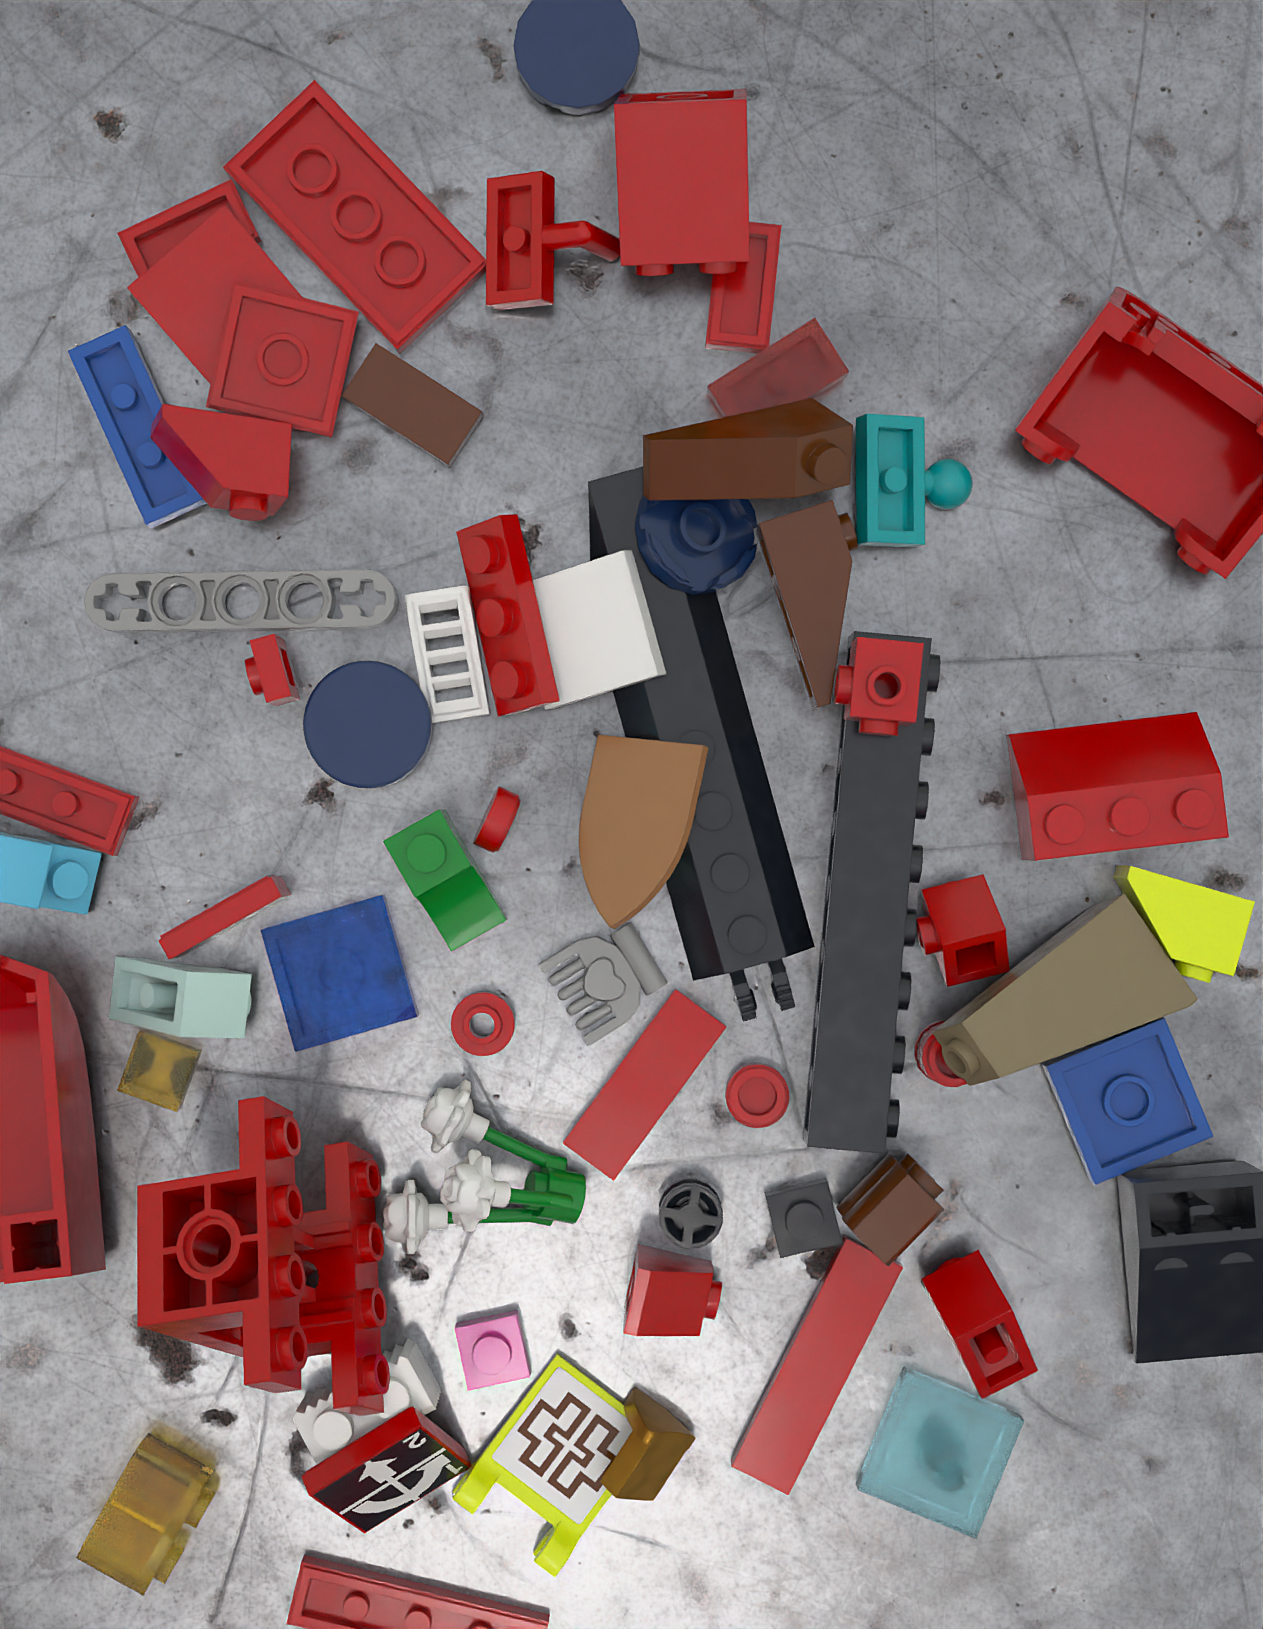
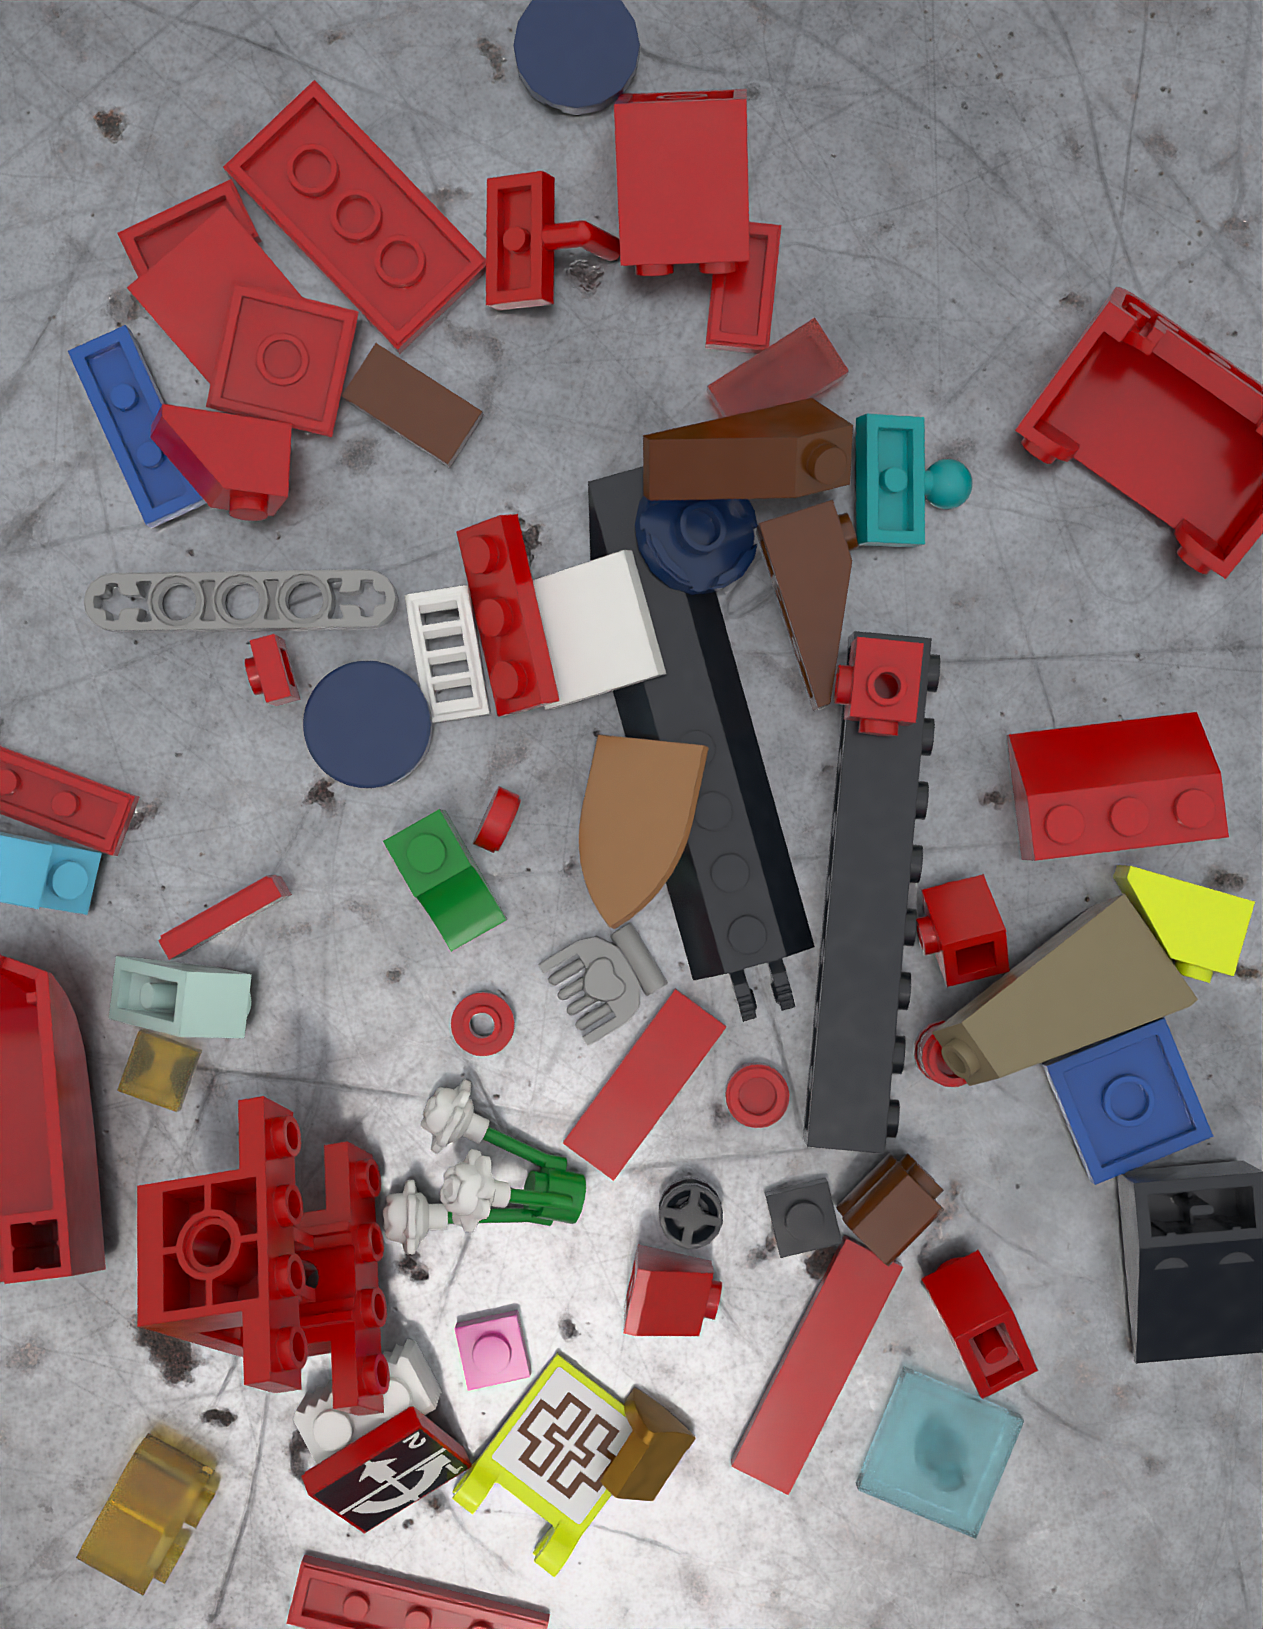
(339, 973): clear blue tile -> none

